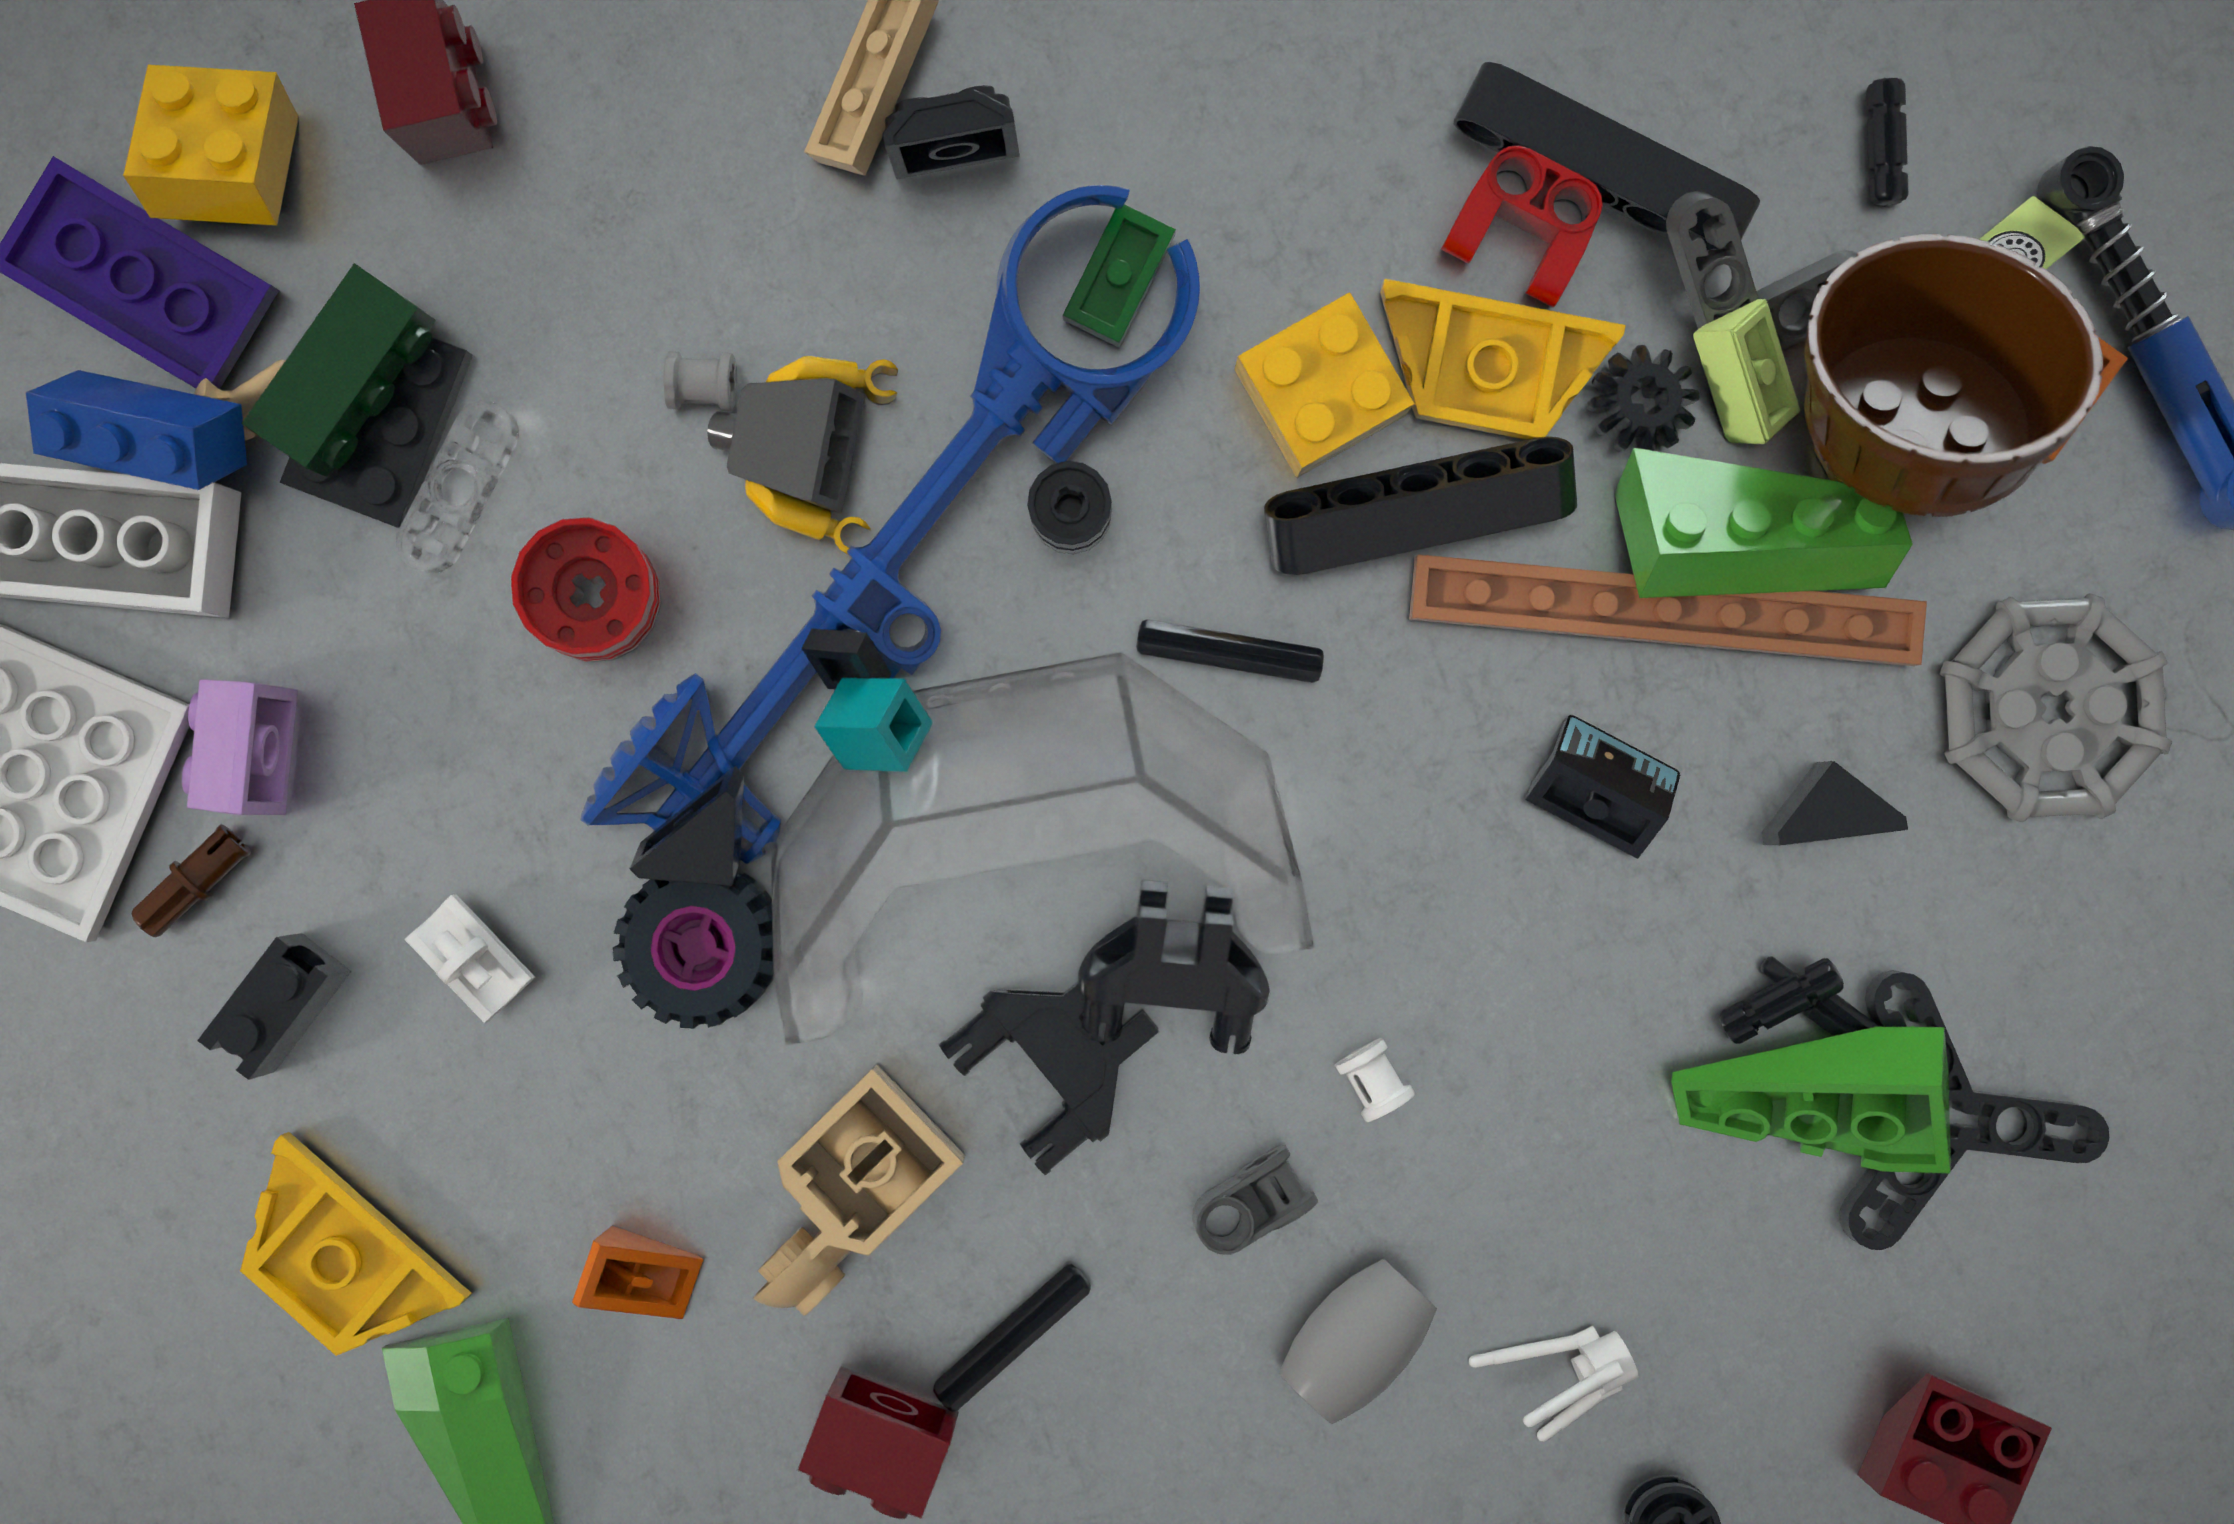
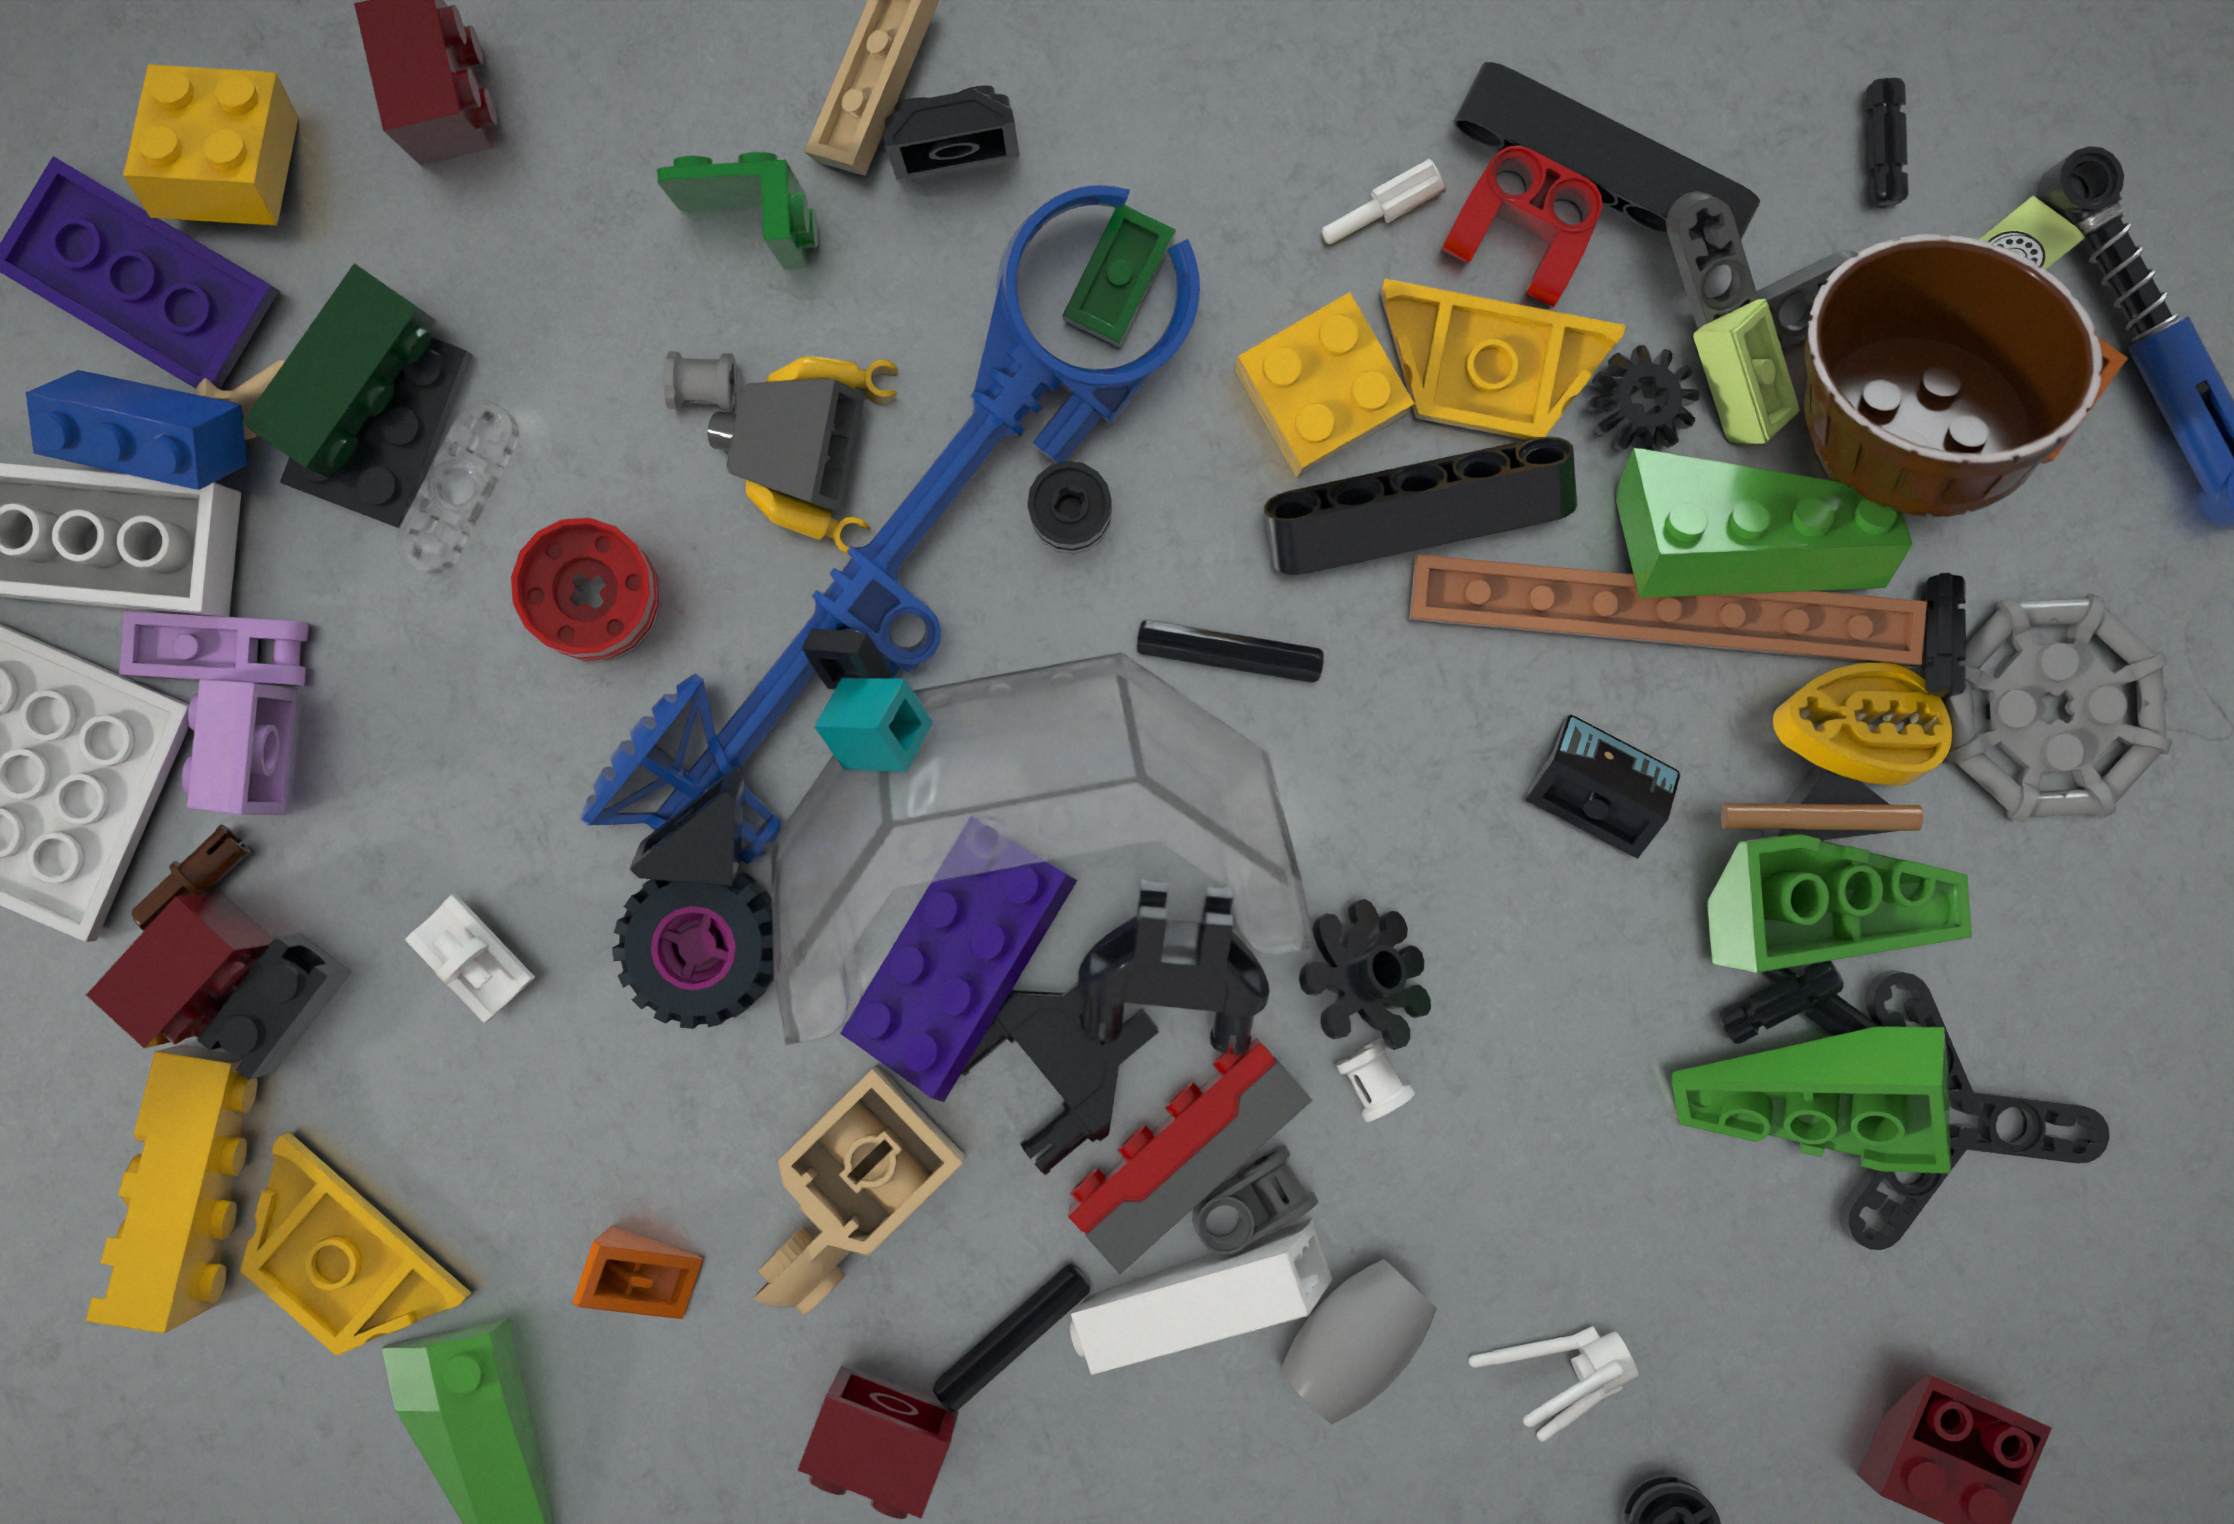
(178, 1192): none -> yellow wedge
(181, 969): none -> dark red brick
(211, 648): none -> lavender plate
(750, 183): none -> green bracket
(955, 971): none -> dark purple plate
(1186, 1155): none -> piece
(1203, 1300): none -> white slope
(1366, 974): none -> black animal
(1390, 200): none -> white axle
(1821, 816): none -> medium nougat bar
(1823, 901): none -> bright green wedge
(1845, 706): none -> yellow piece
(1945, 635): none -> black axle

